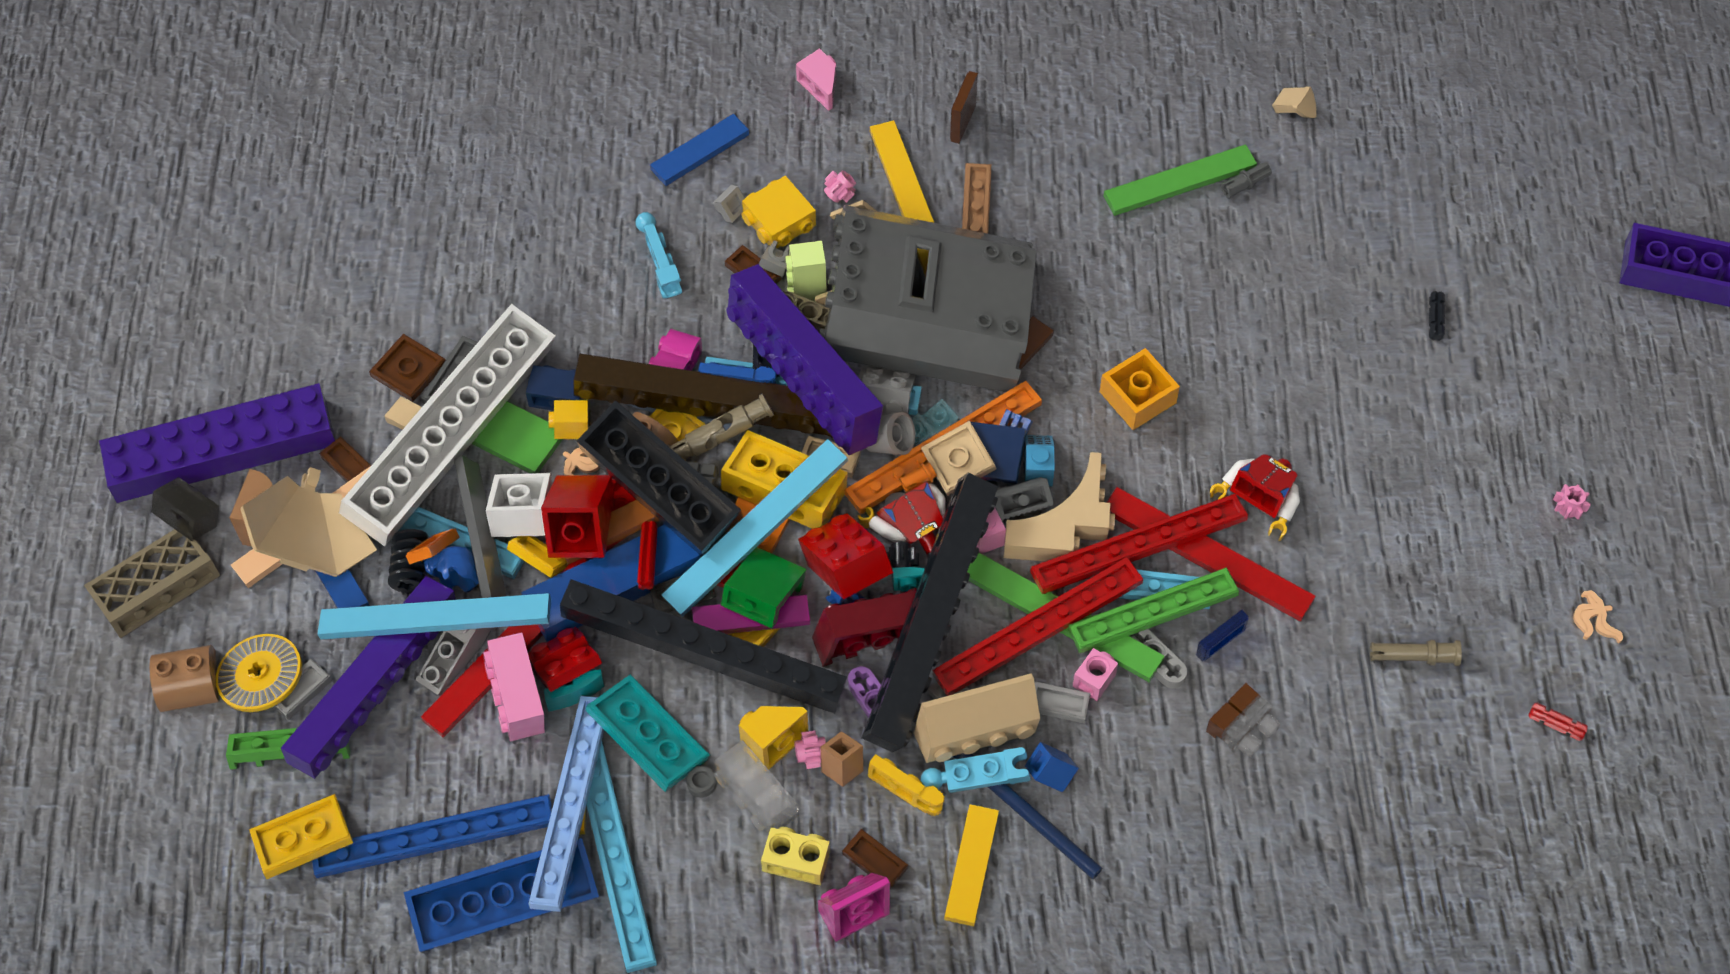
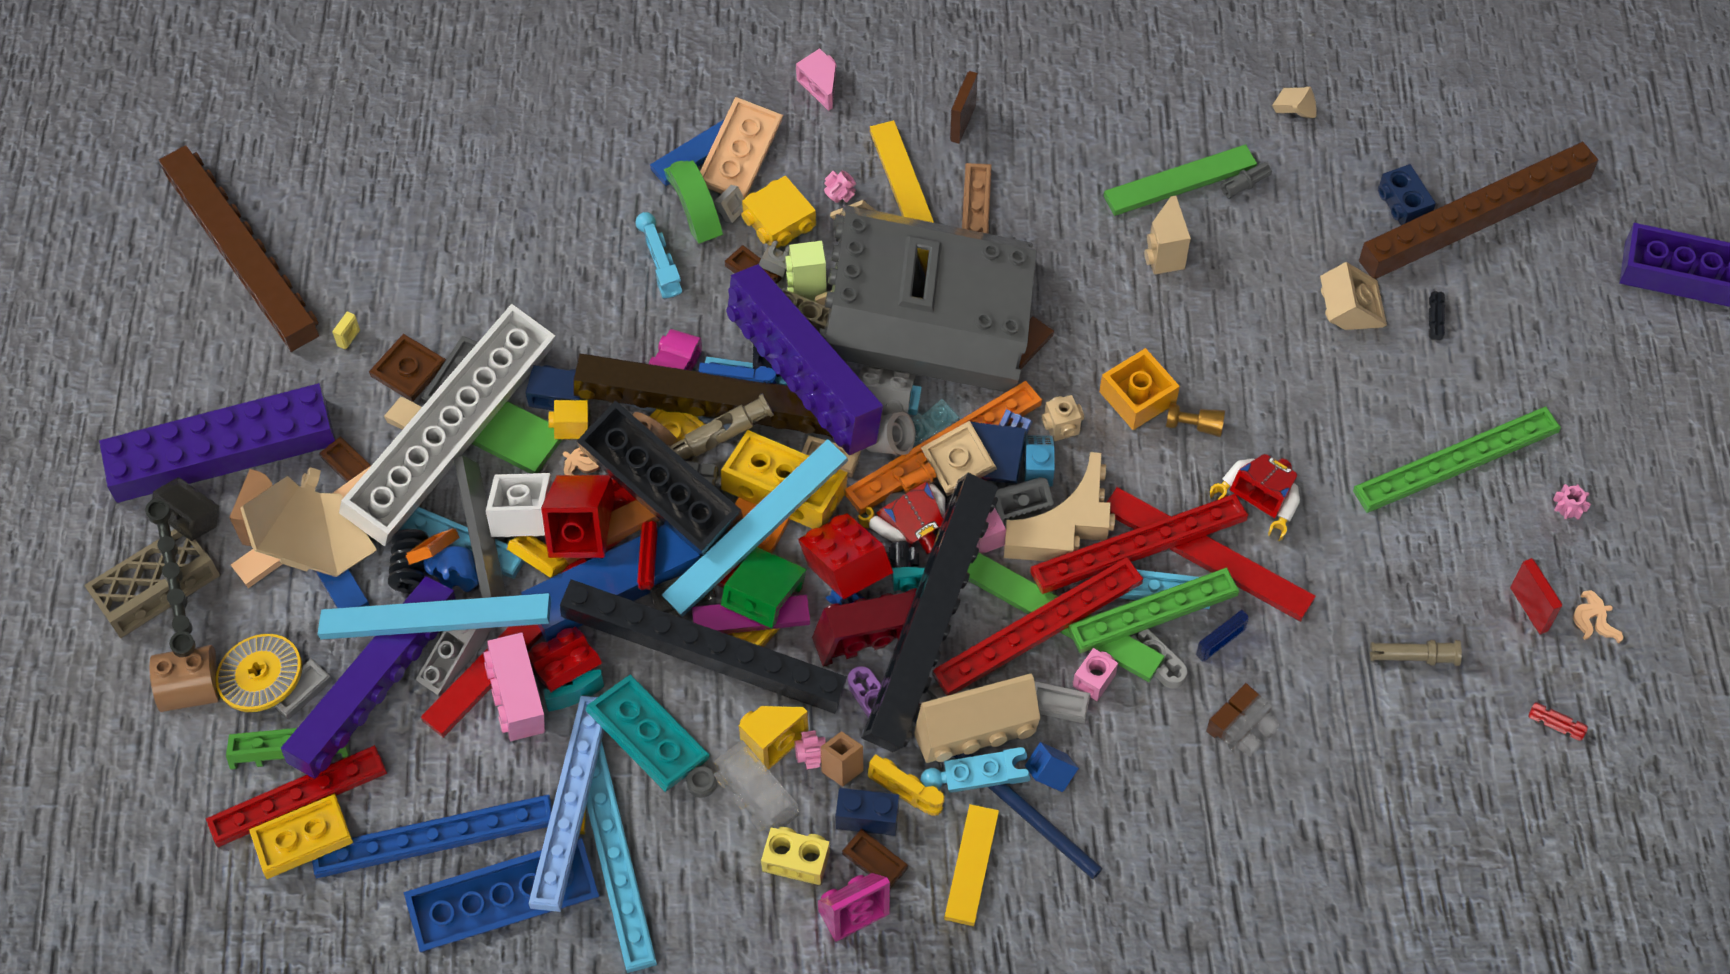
(181, 642): none -> pearl dark grey bar
(239, 249): none -> reddish brown brick
(336, 779): none -> red tile
(346, 330): none -> light yellow tile
(695, 200): none -> bright green arch
(740, 147): none -> light nougat tile
(867, 811): none -> dark blue brick
(1062, 417): none -> tan brick
(1168, 240): none -> tan slope
(1207, 420): none -> pearl gold piece
(1352, 298): none -> tan slope
(1405, 194): none -> dark blue brick
(1456, 459): none -> bright green tile
(1477, 210): none -> reddish brown brick
(1536, 596): none -> red tile

